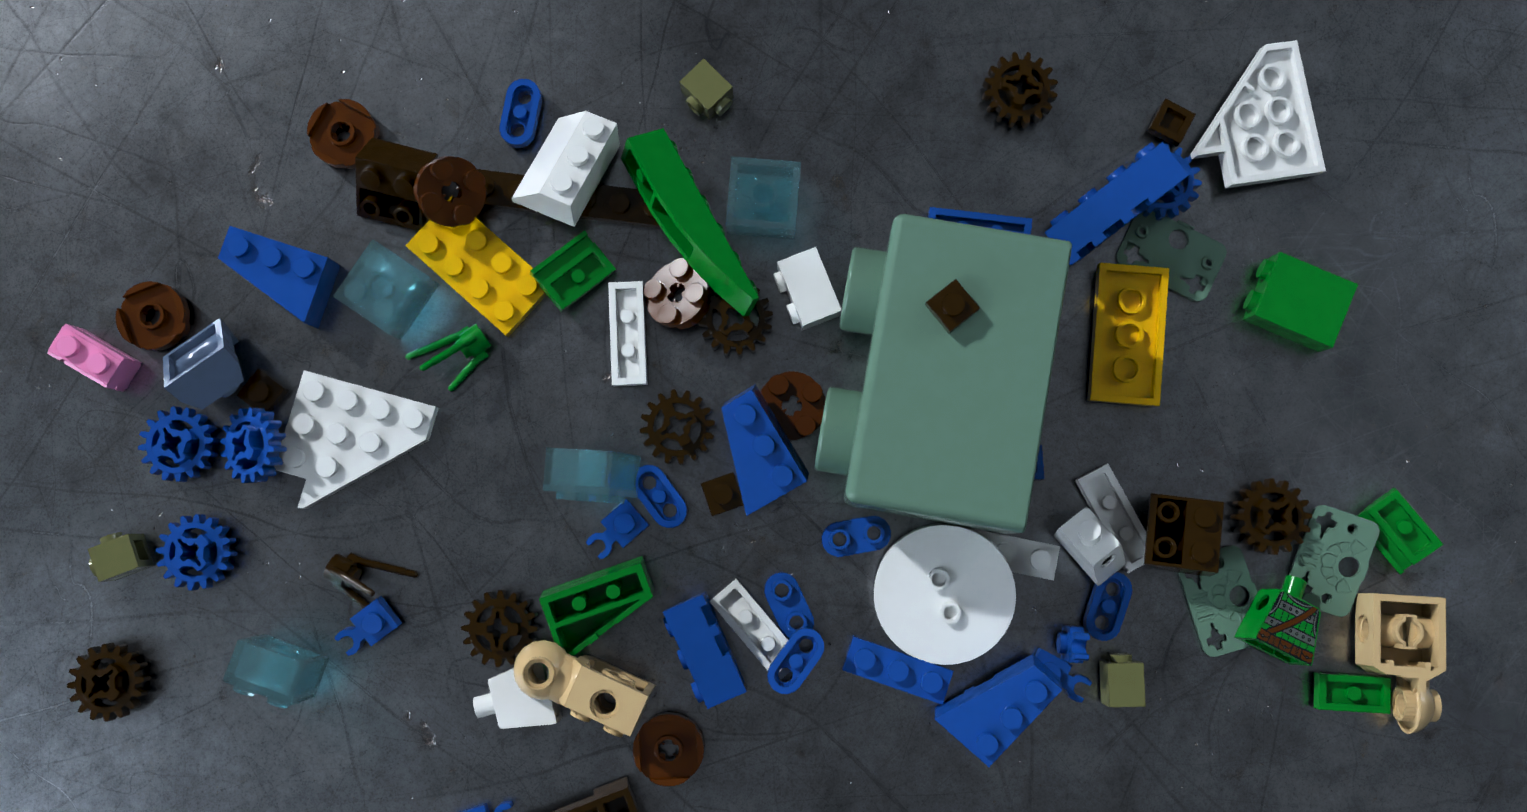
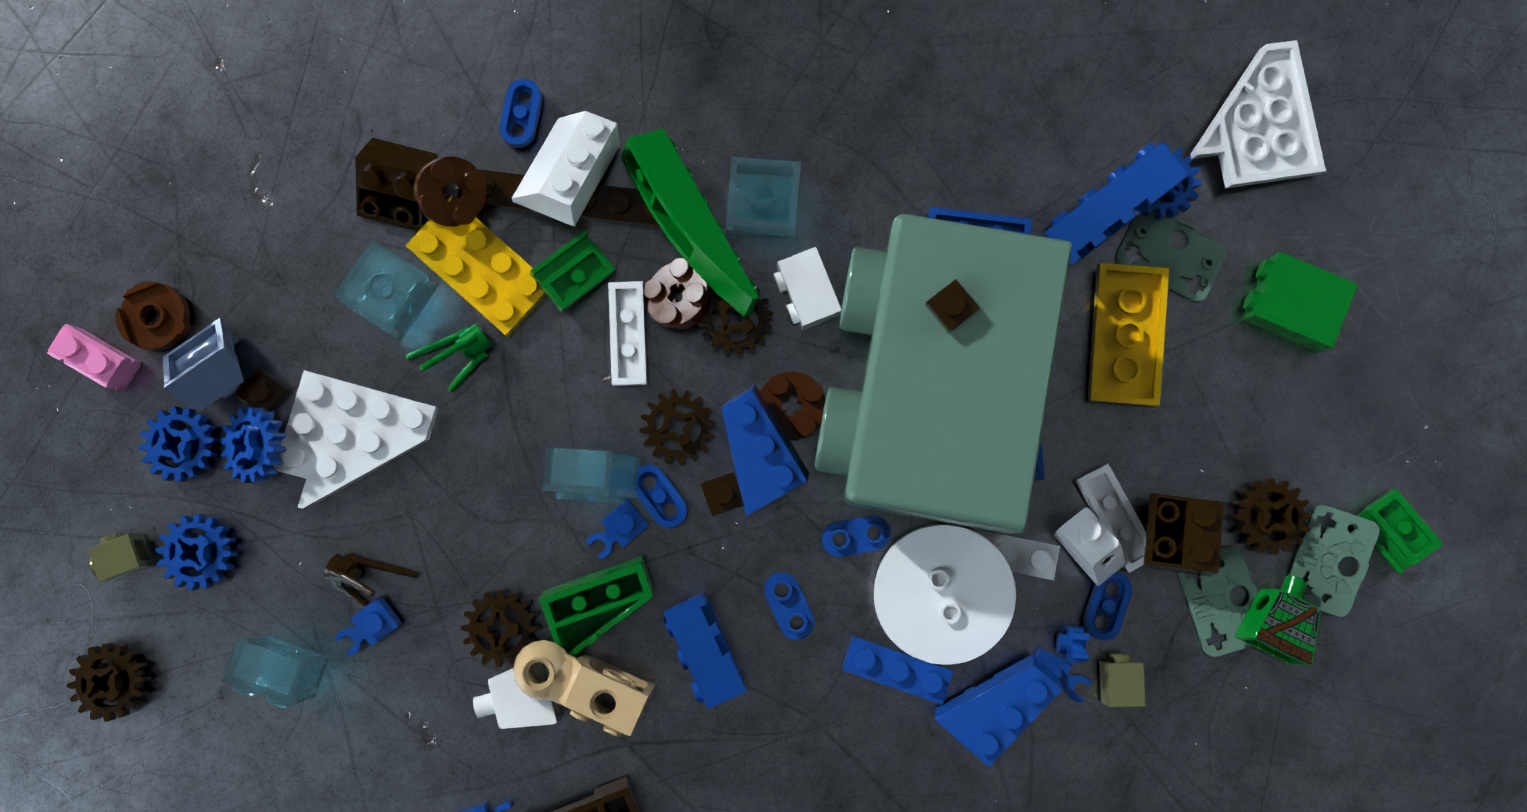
(285, 273): blue wedge -> none
(336, 115): reddish brown plate -> none
(654, 763): reddish brown plate -> none
(706, 91): olive brick -> none
(750, 623): white plate -> none
(796, 660): blue plate -> none
(1032, 91): dark brown gear -> none
(1171, 122): dark brown plate -> none
(1352, 693): green plate -> none
(1405, 640): tan brick -> none

